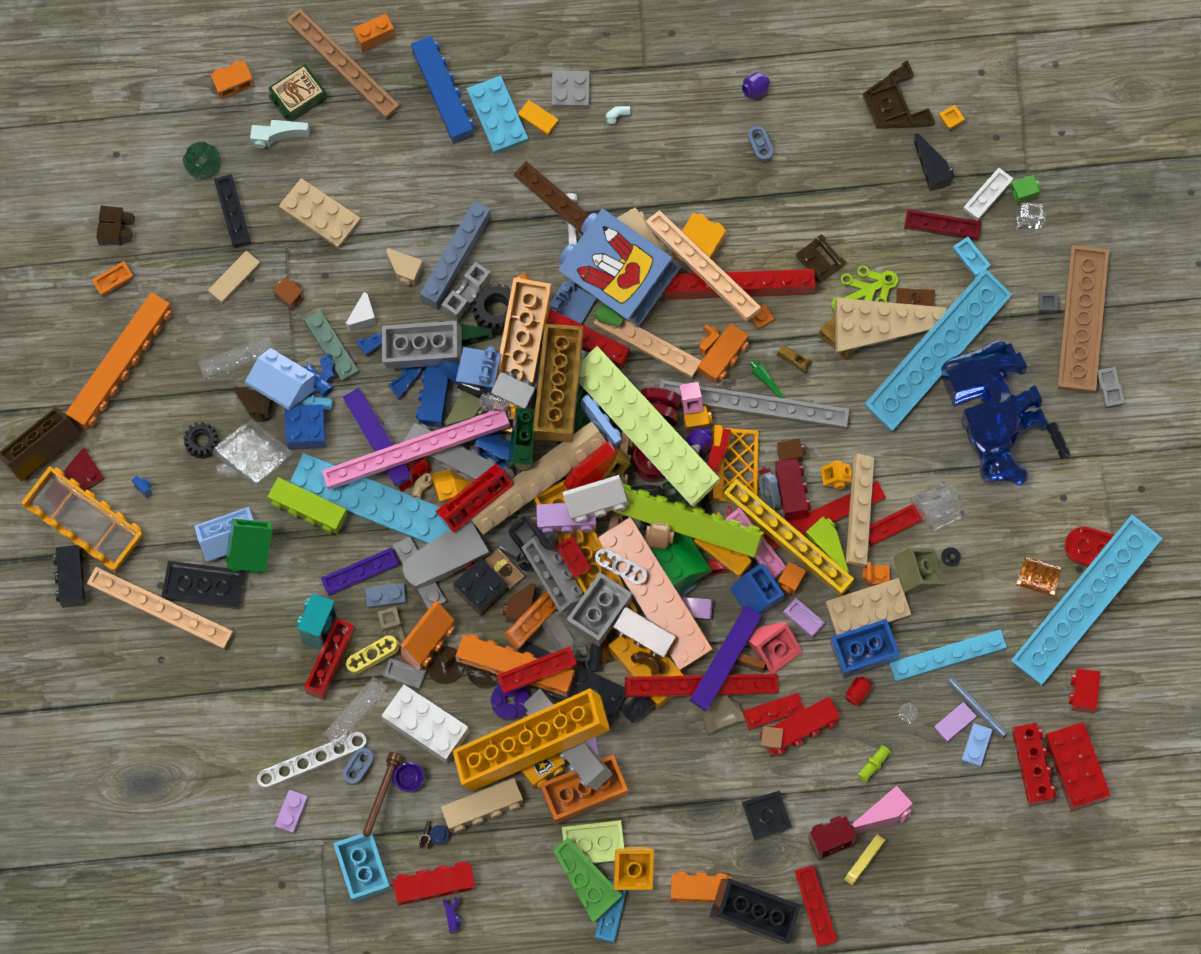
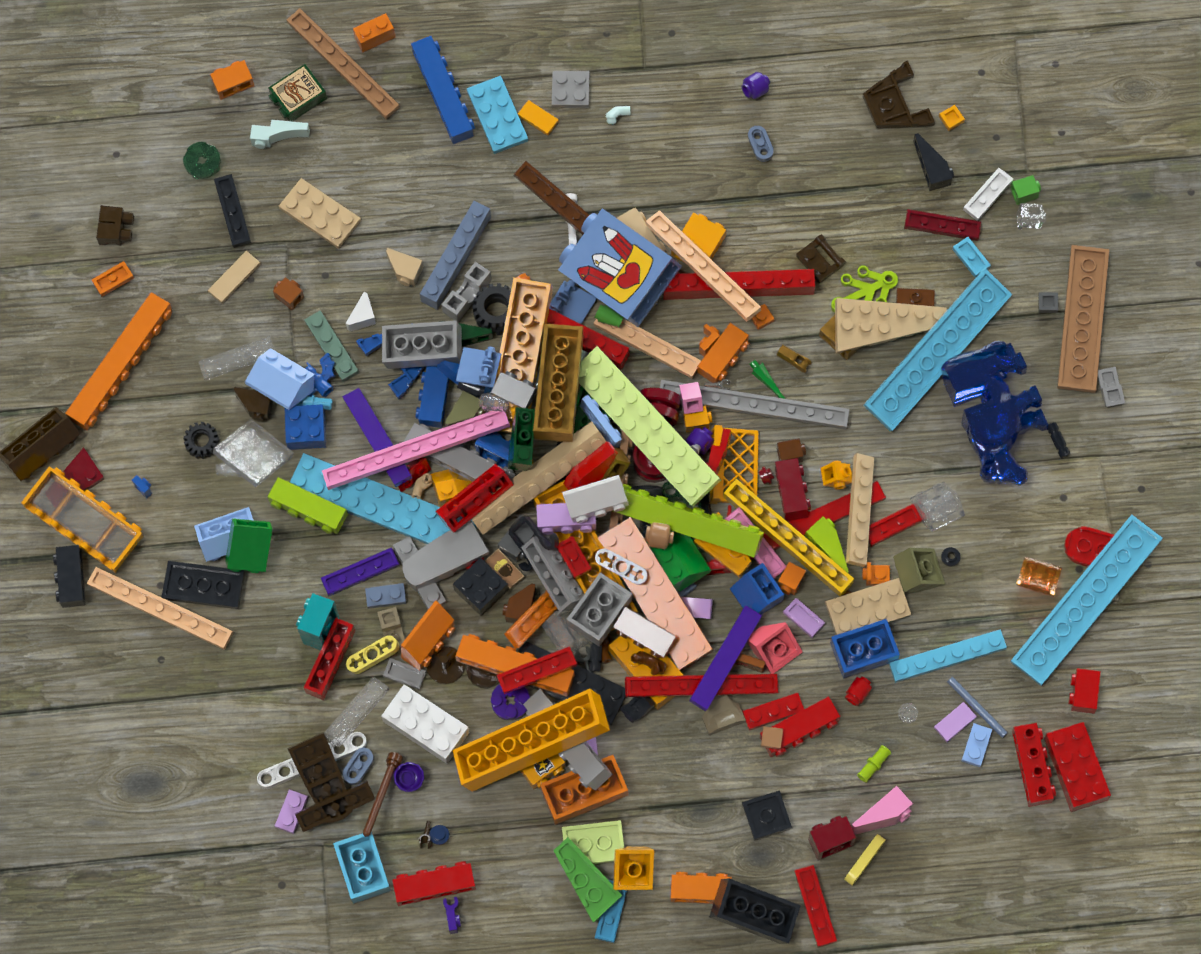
(325, 784): none -> dark brown slope
(482, 805): tan brick -> none
(769, 490): sand blue plate -> none

